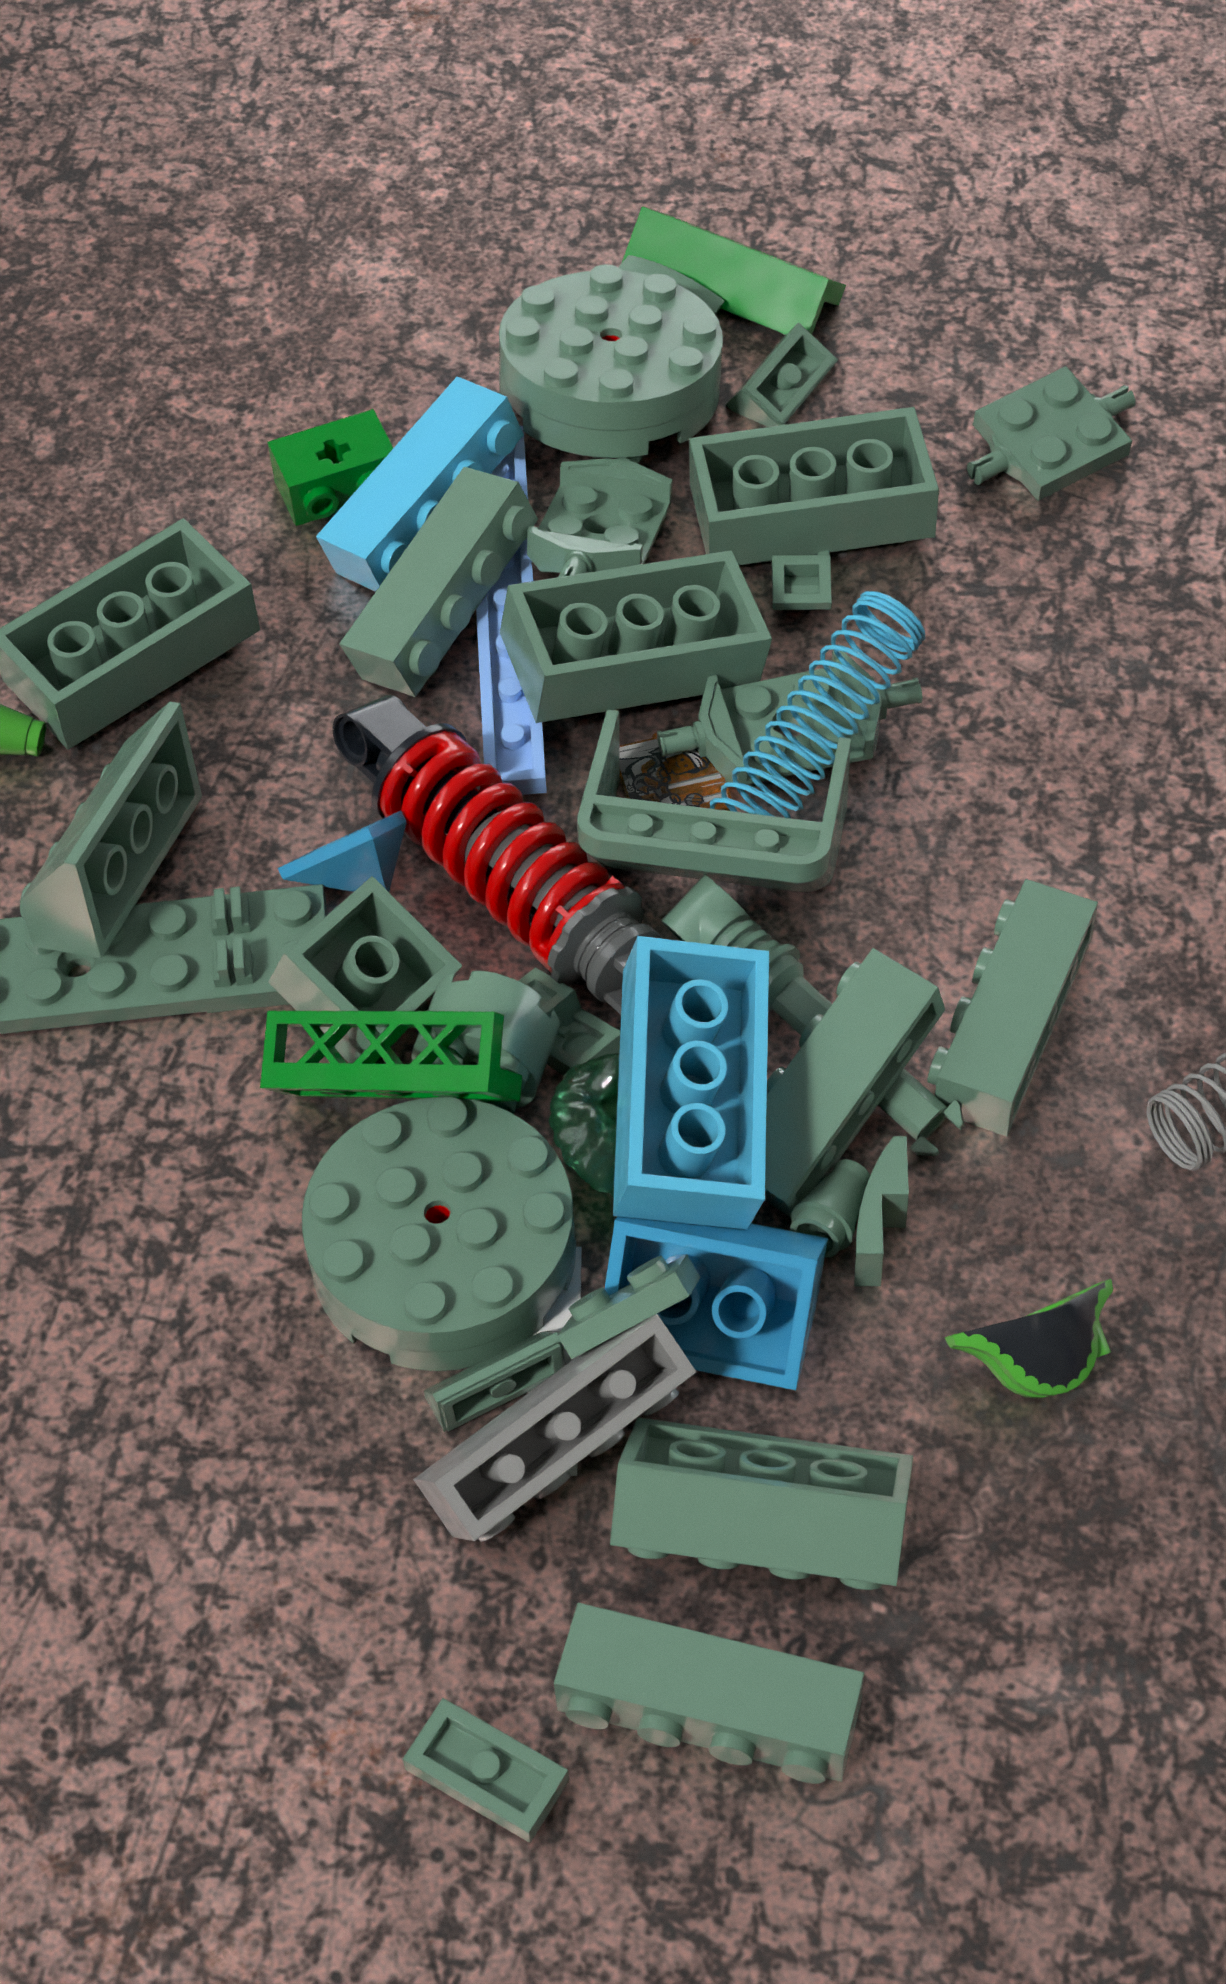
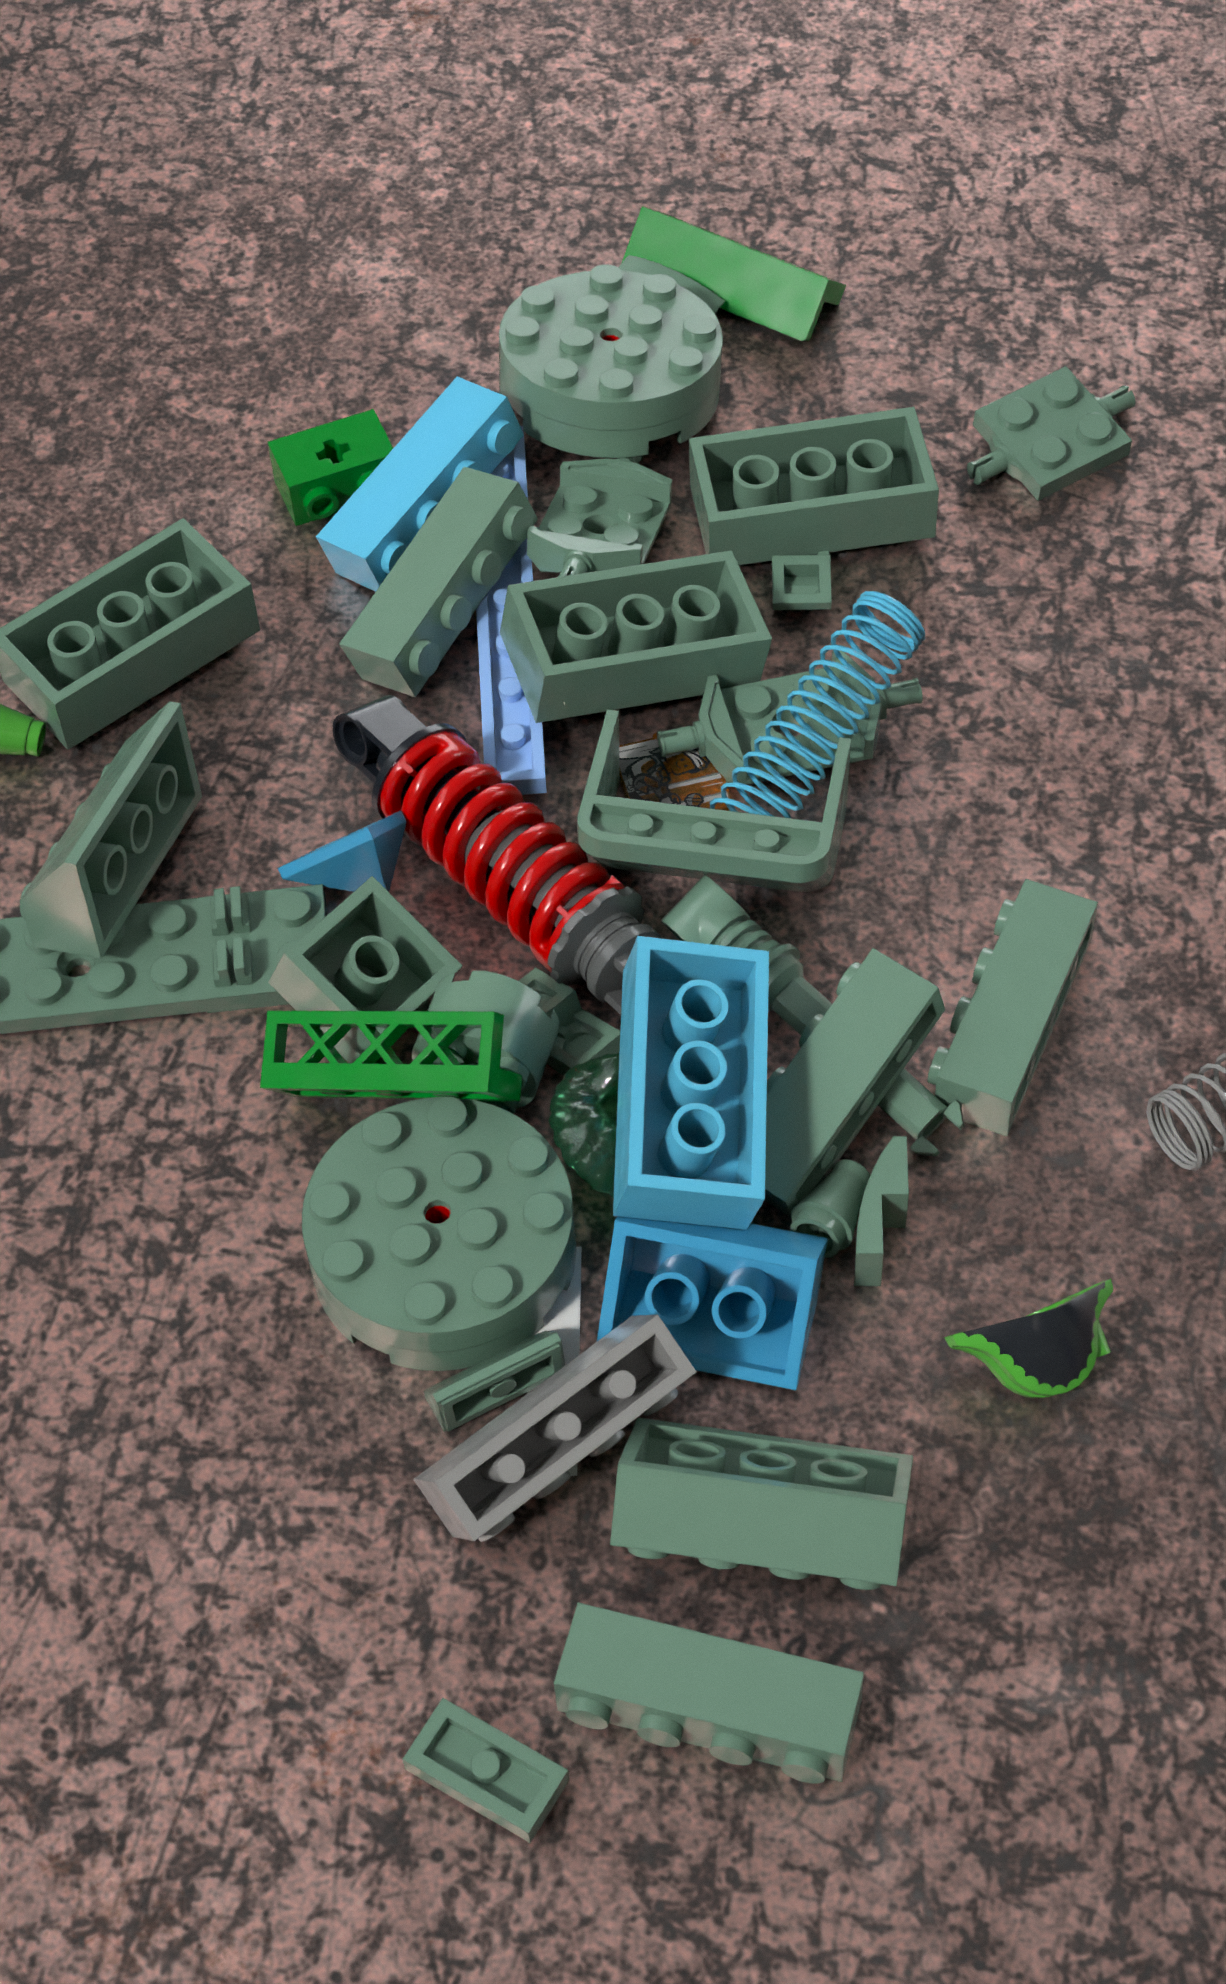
(650, 1291): sand green plate -> none
(783, 379): sand green slope -> none

